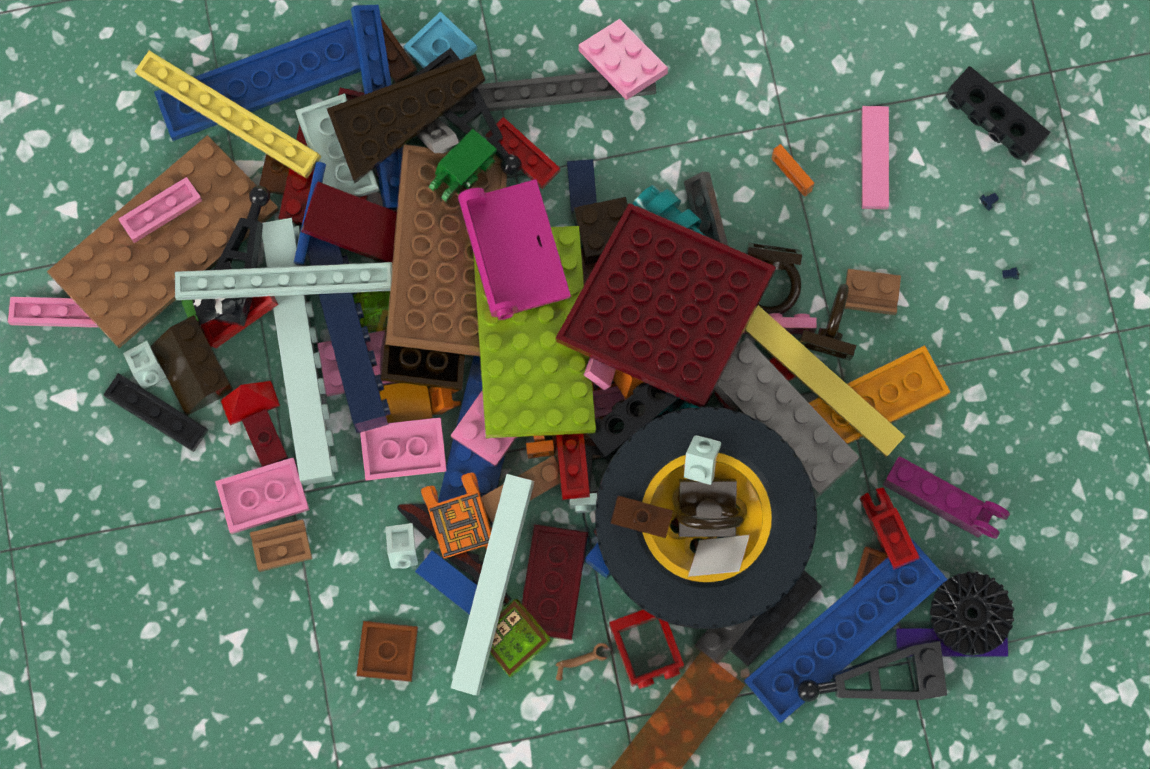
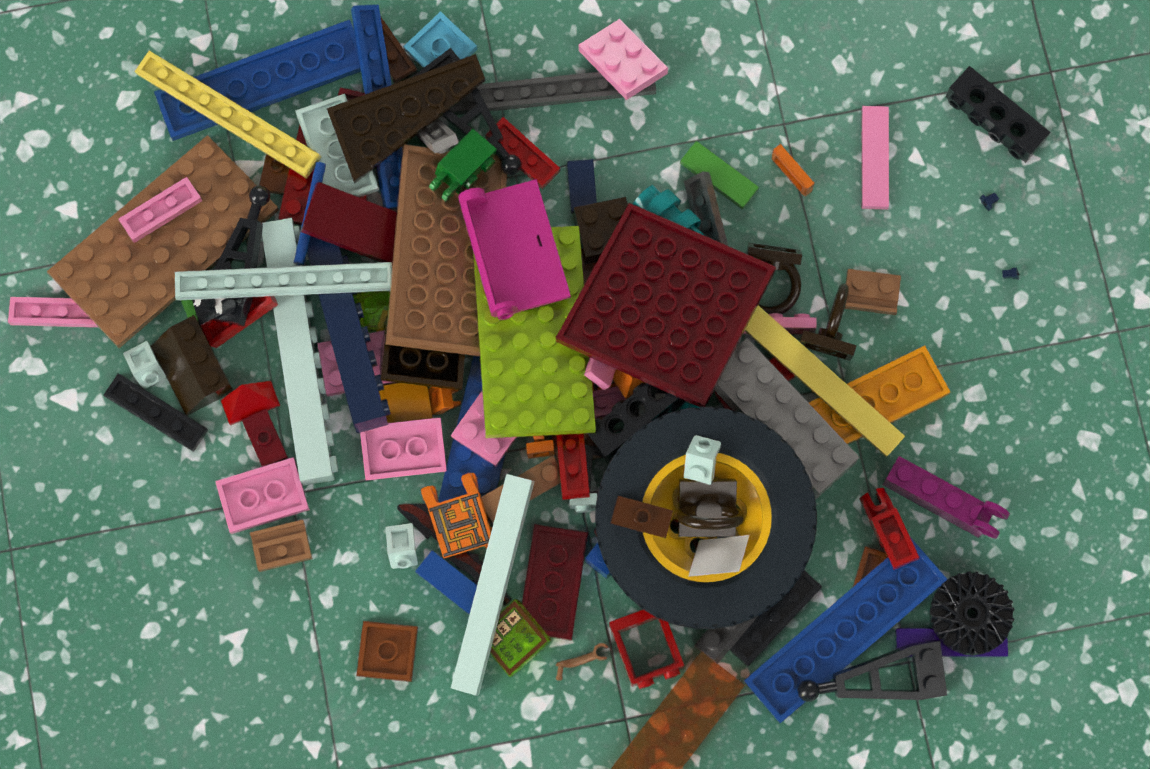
(723, 176): none -> bright green tile

